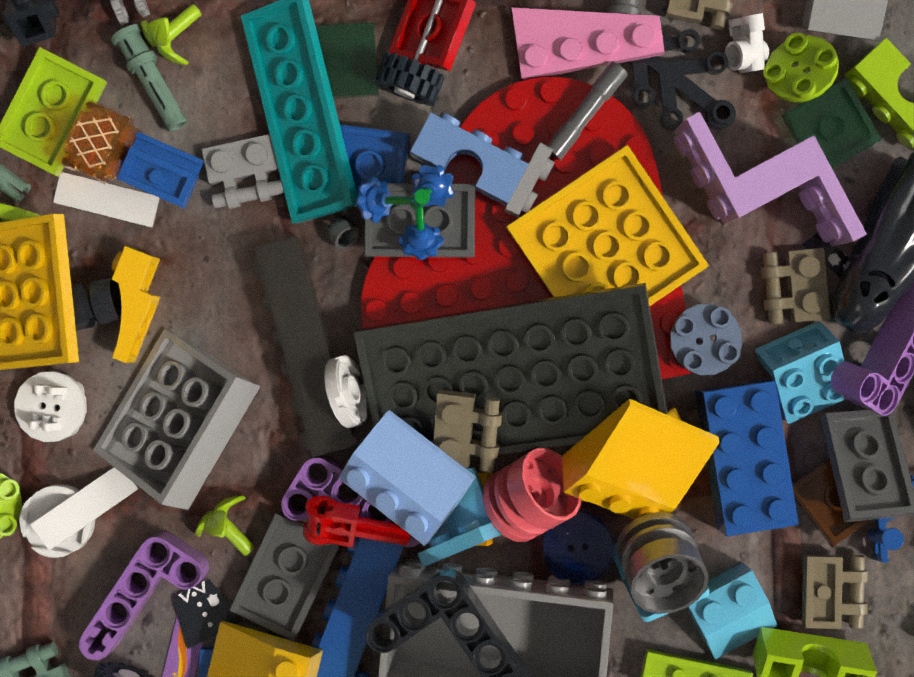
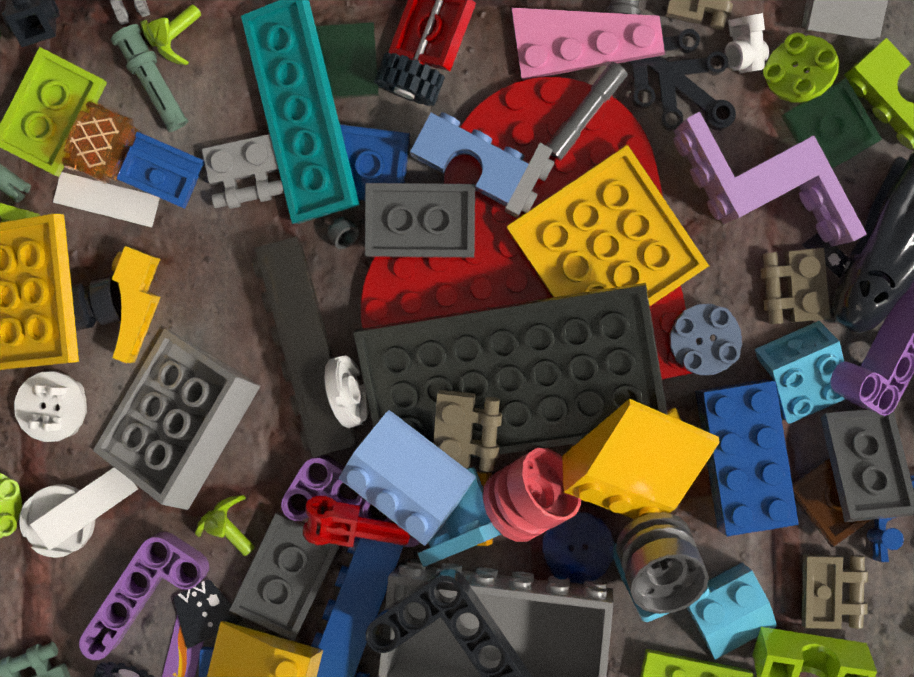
(430, 188): blue plant -> none

